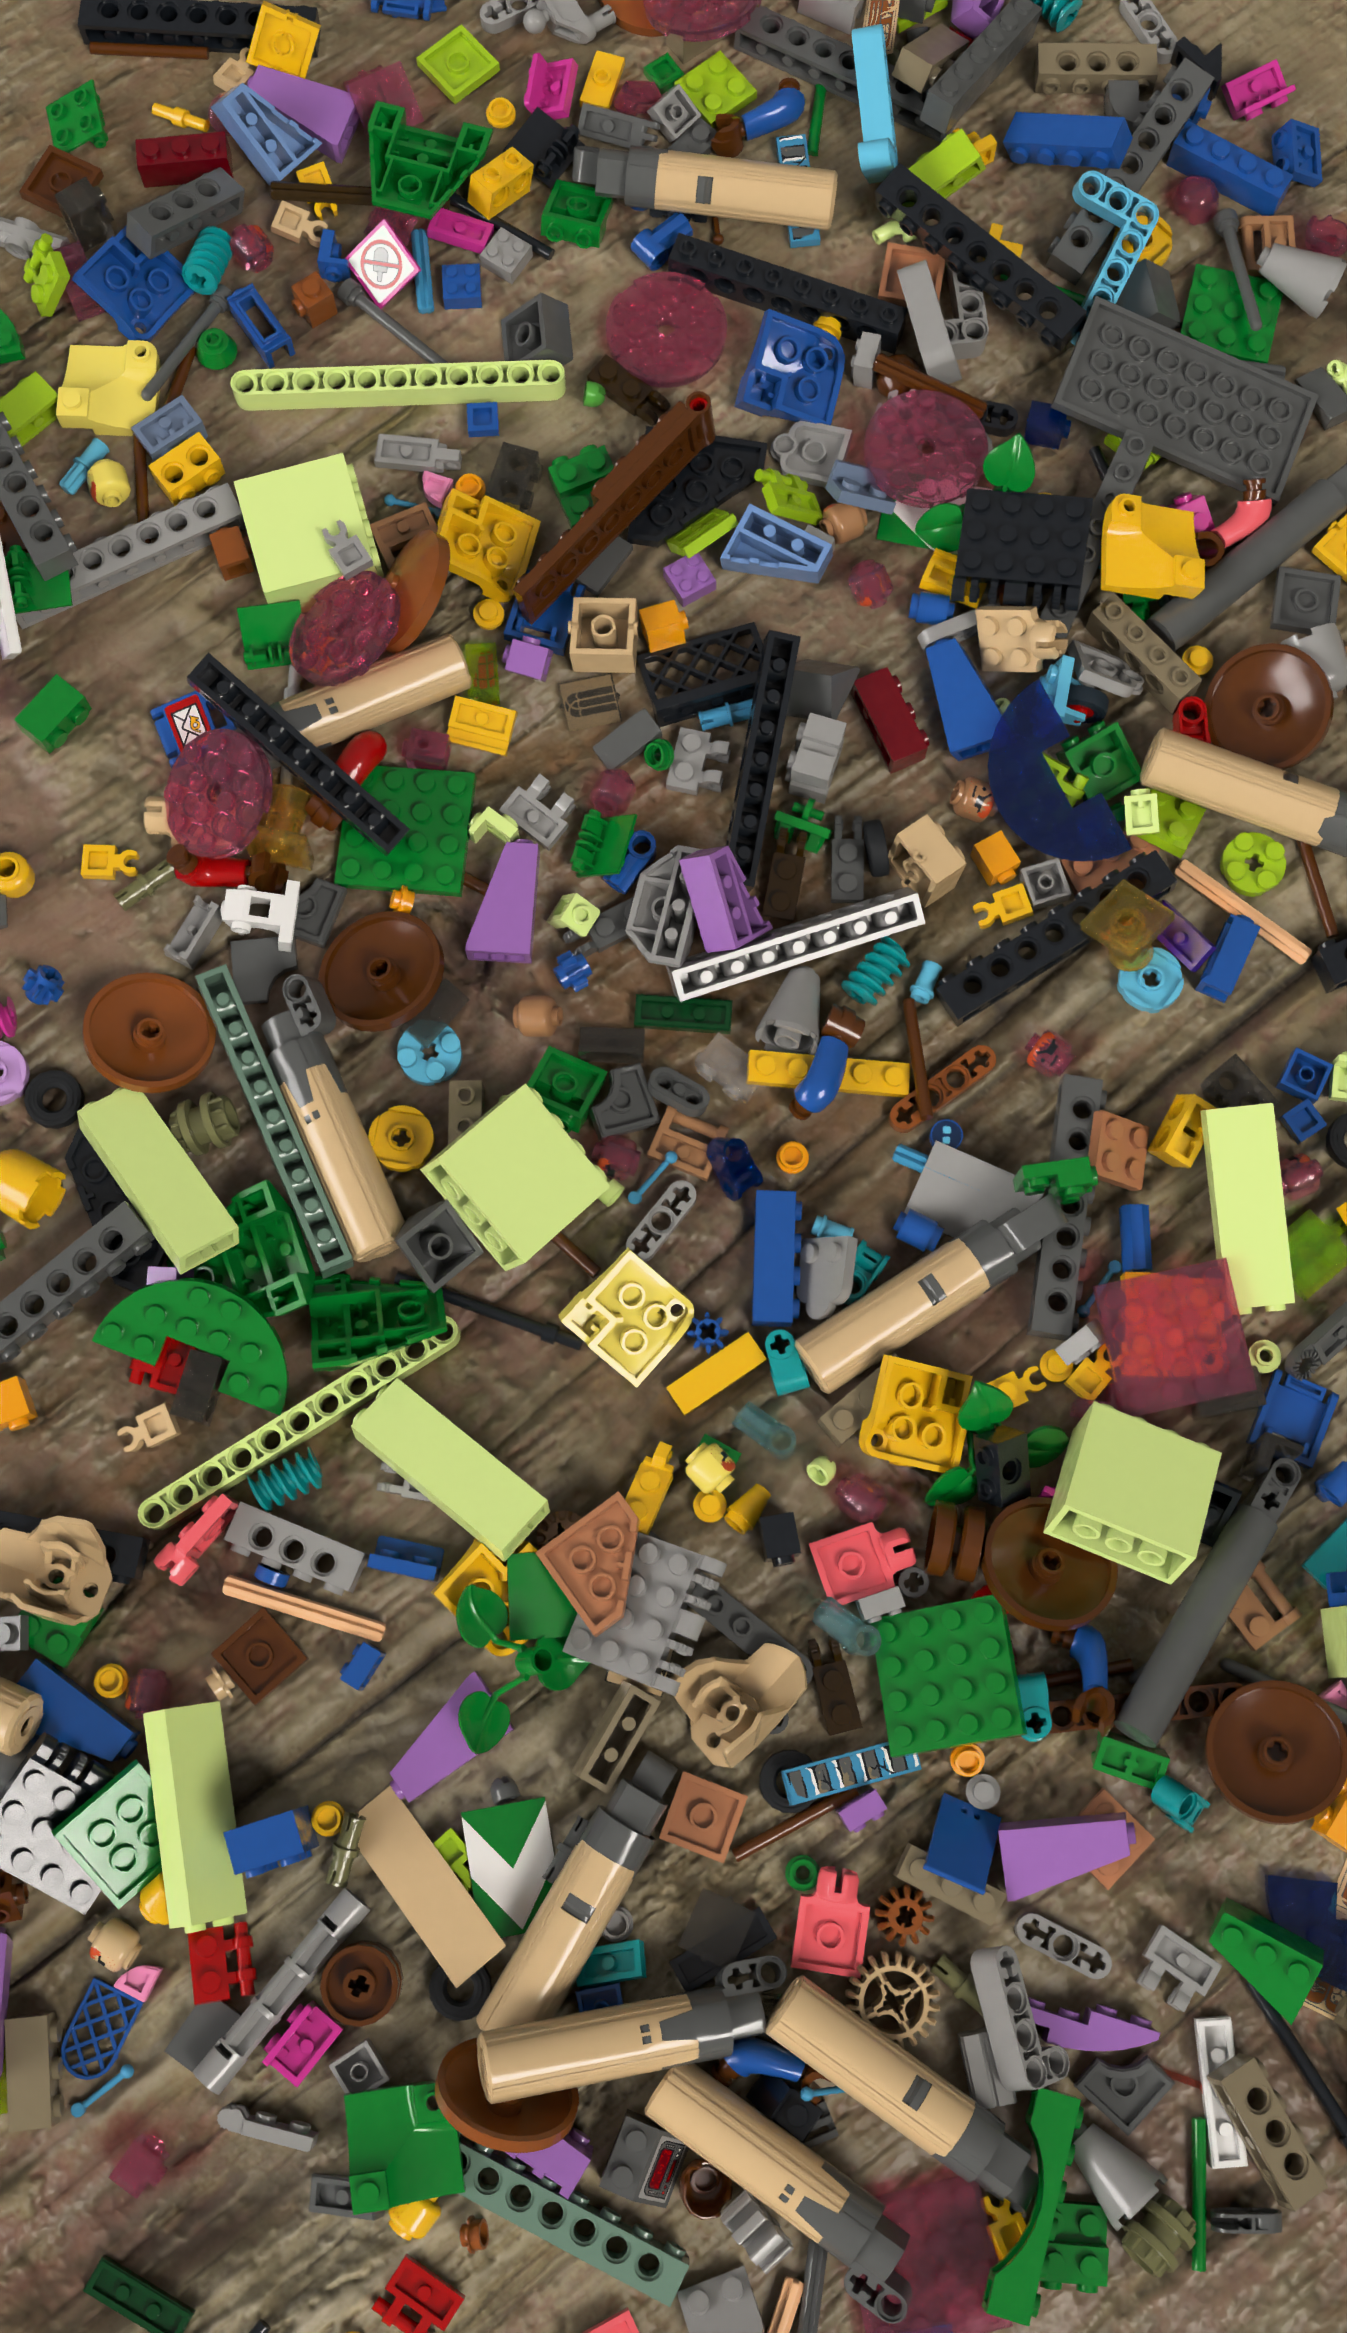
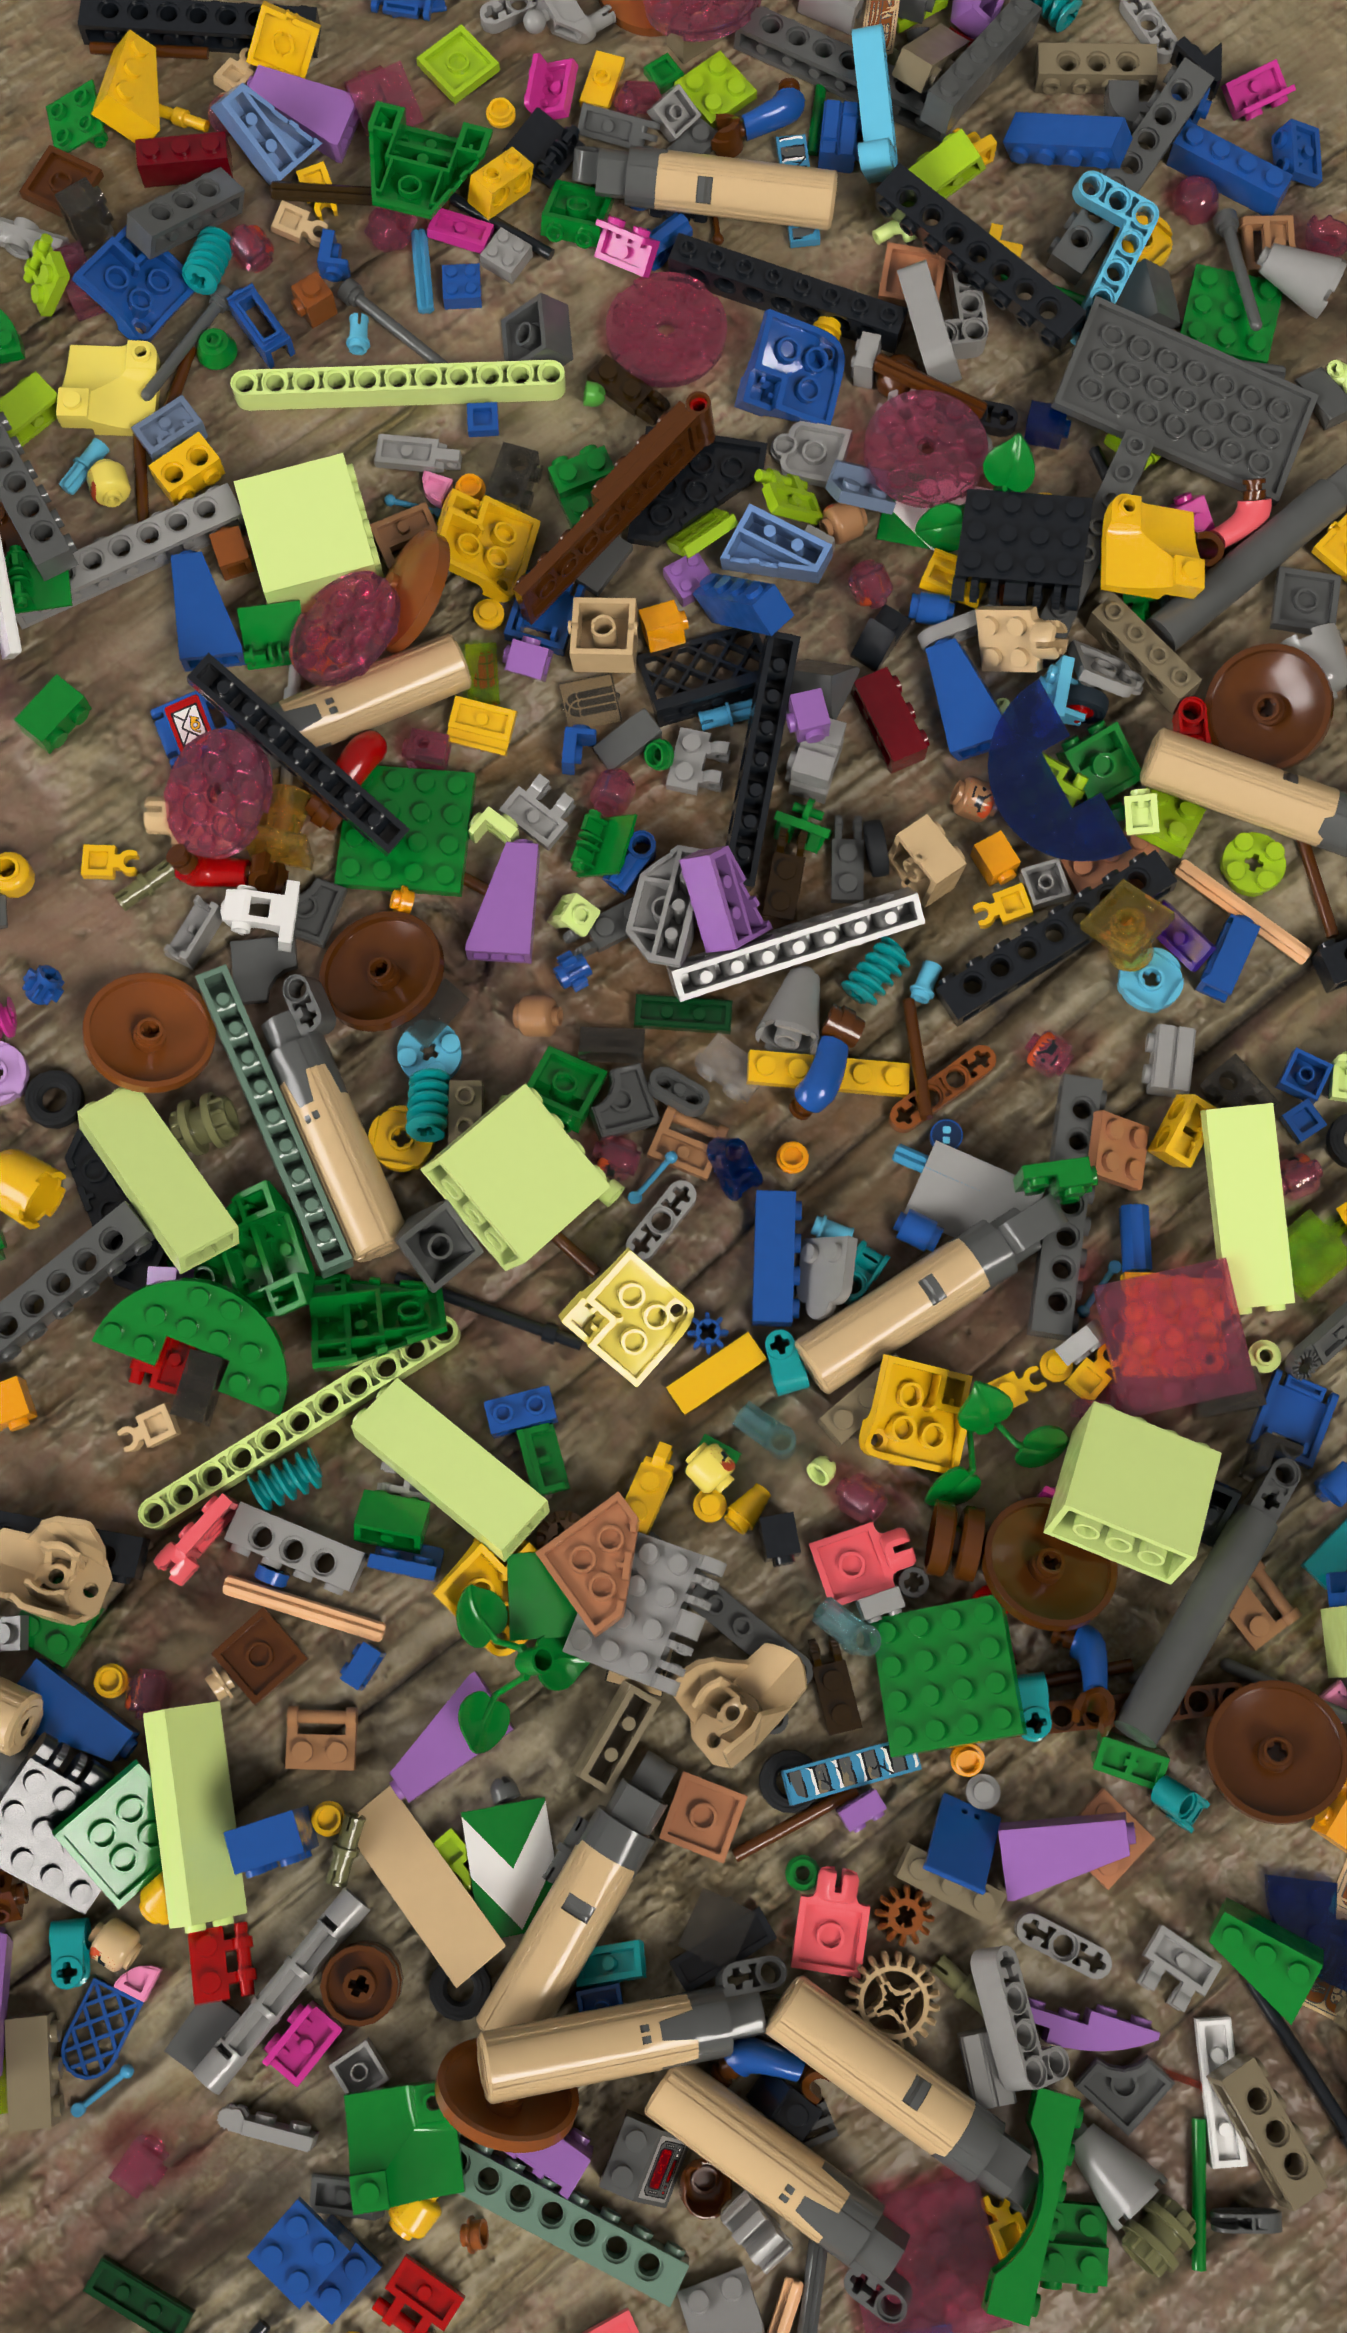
(70, 1949): none -> teal piece
(130, 90): none -> yellow wedge
(201, 614): none -> blue slope
(315, 2260): none -> blue bracket
(321, 1750): none -> medium nougat plate
(347, 553): light grey plate -> none
(358, 334): none -> medium azure pin
(382, 264): piece -> none
(392, 1521): none -> green brick
(427, 1105): none -> teal piece
(520, 1411): none -> blue brick
(543, 1459): none -> green hinge
(574, 740): none -> blue bracket
(619, 1926): light grey plate -> none
(626, 247): none -> bracket
(743, 603): none -> blue brick
(808, 716): none -> medium lavender brick
(808, 2093): dark azure hinge -> none
(839, 136): none -> blue brick
(880, 637): none -> black slope
(1002, 1466): black brick -> none
(1169, 1061): none -> light grey brick
(1198, 659): yellow plate -> none

